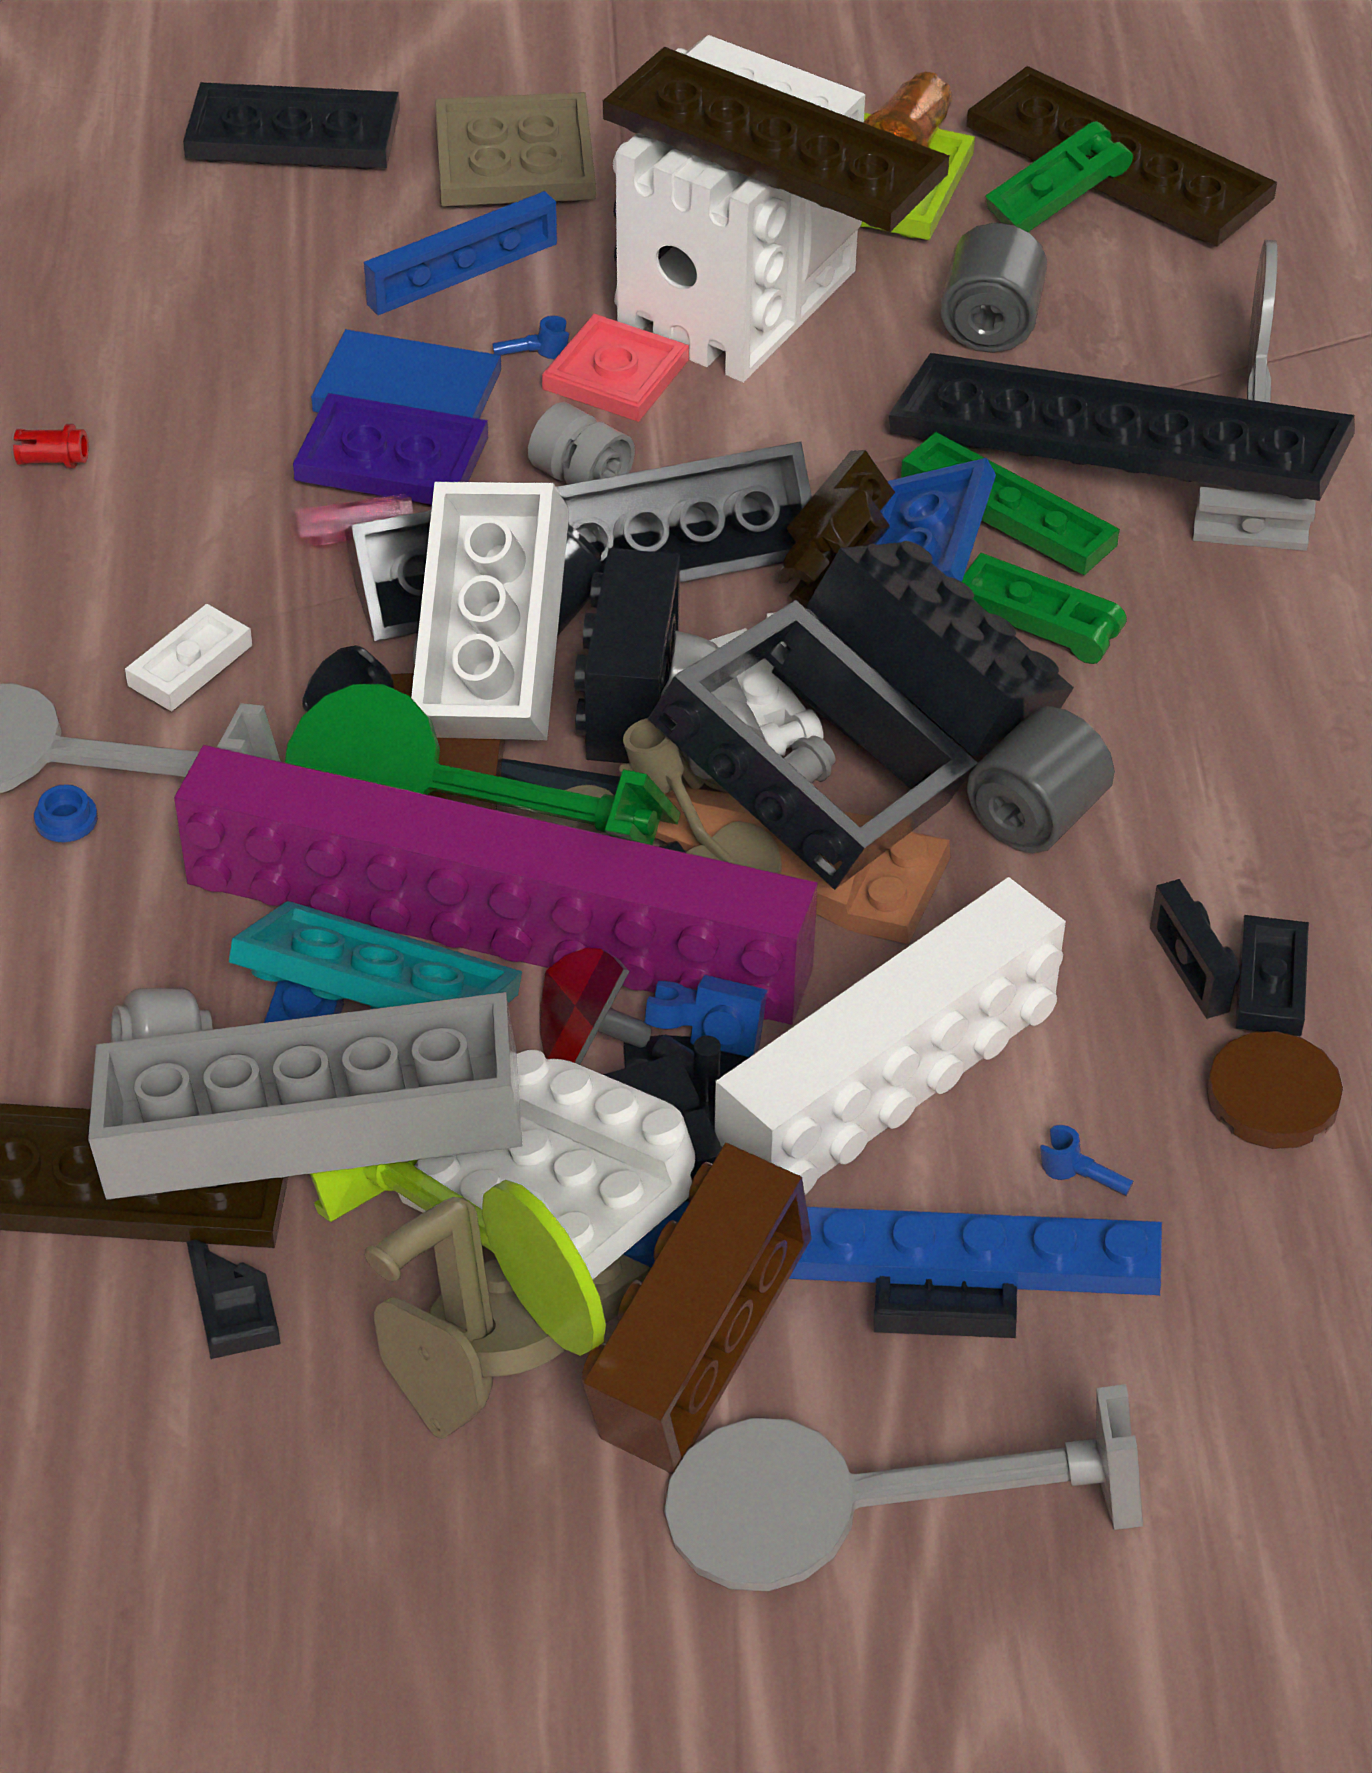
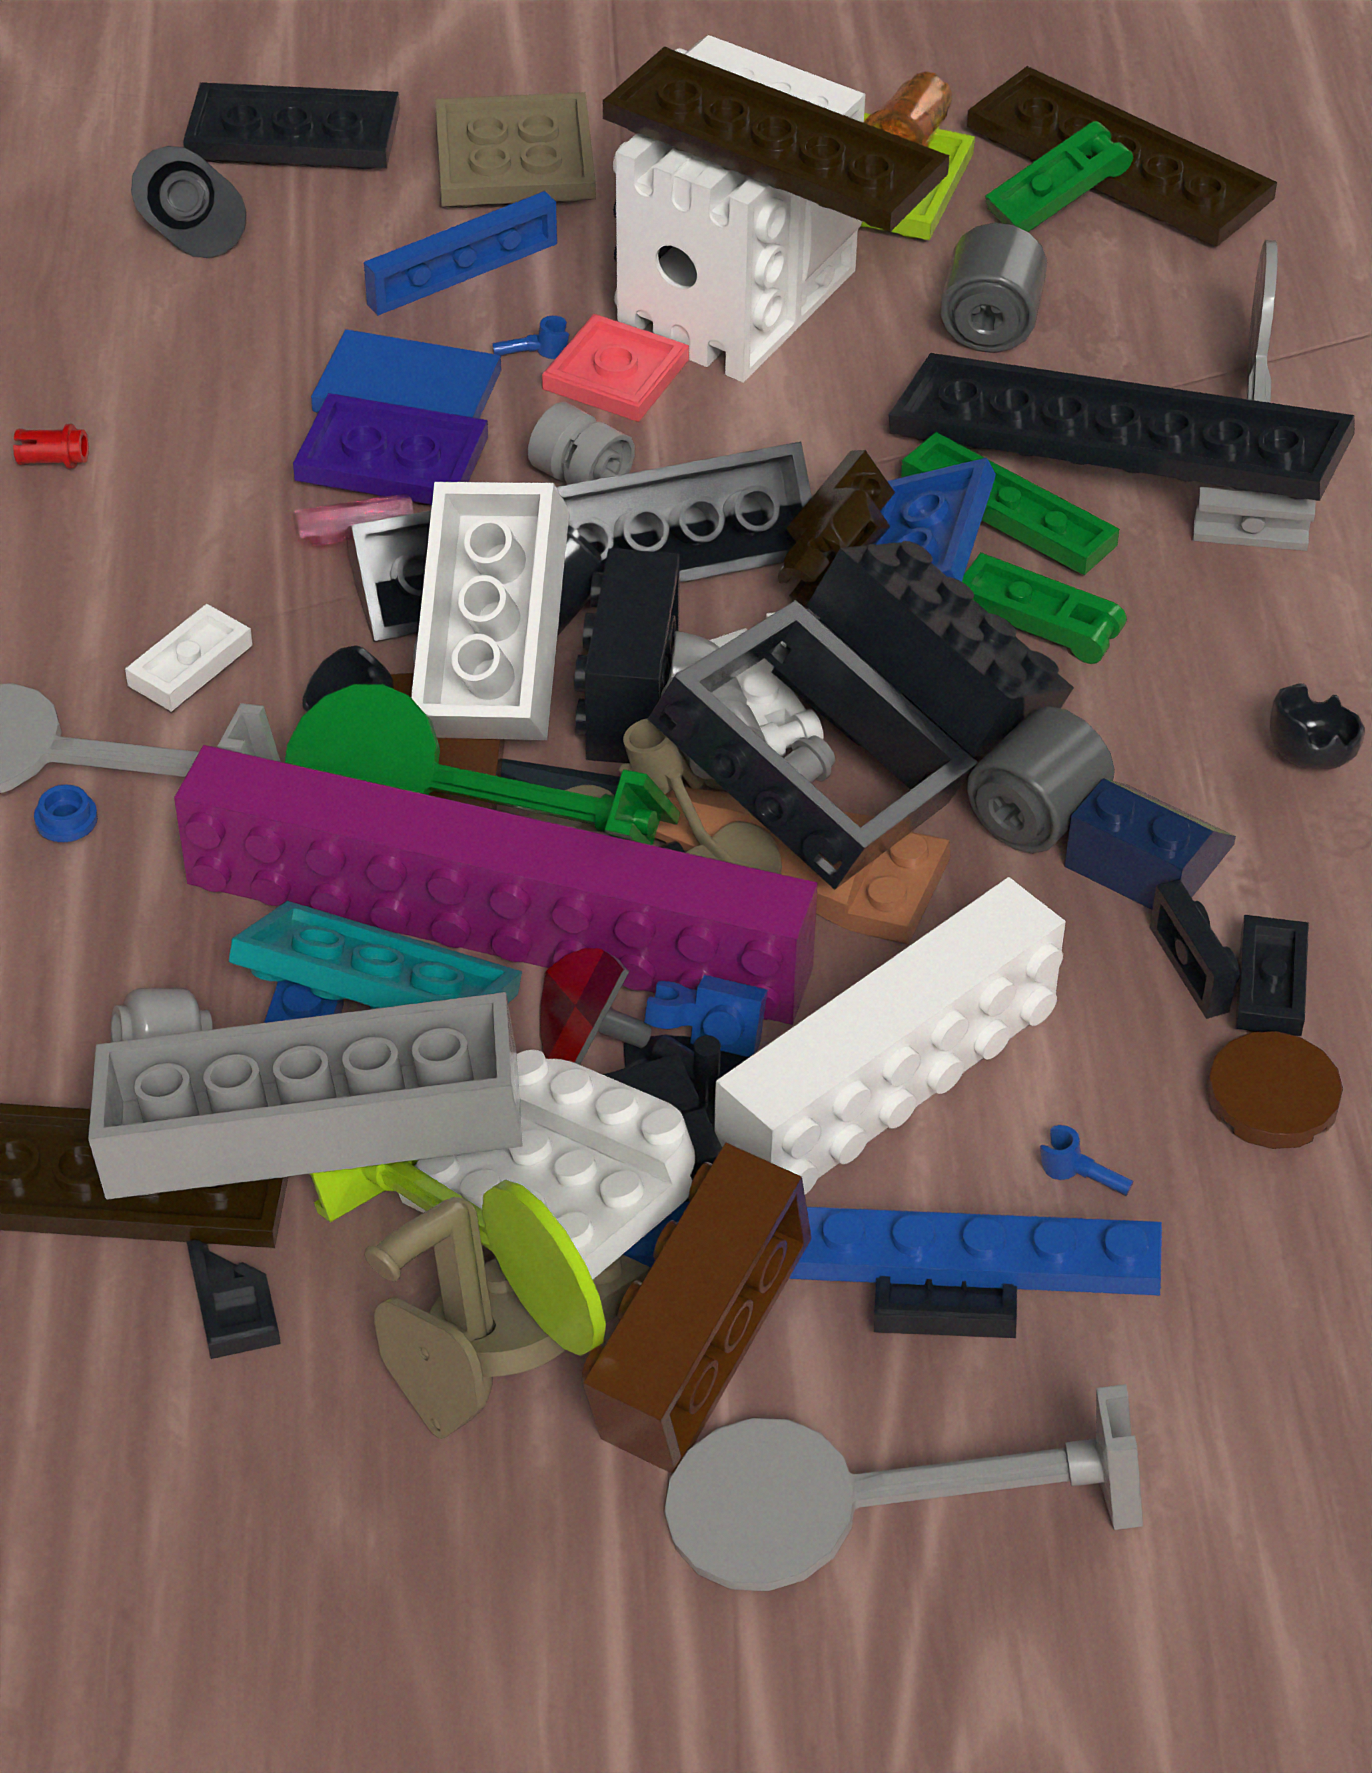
(188, 201): none -> black piece
(1141, 842): none -> dark blue slope
(1312, 731): none -> black hair

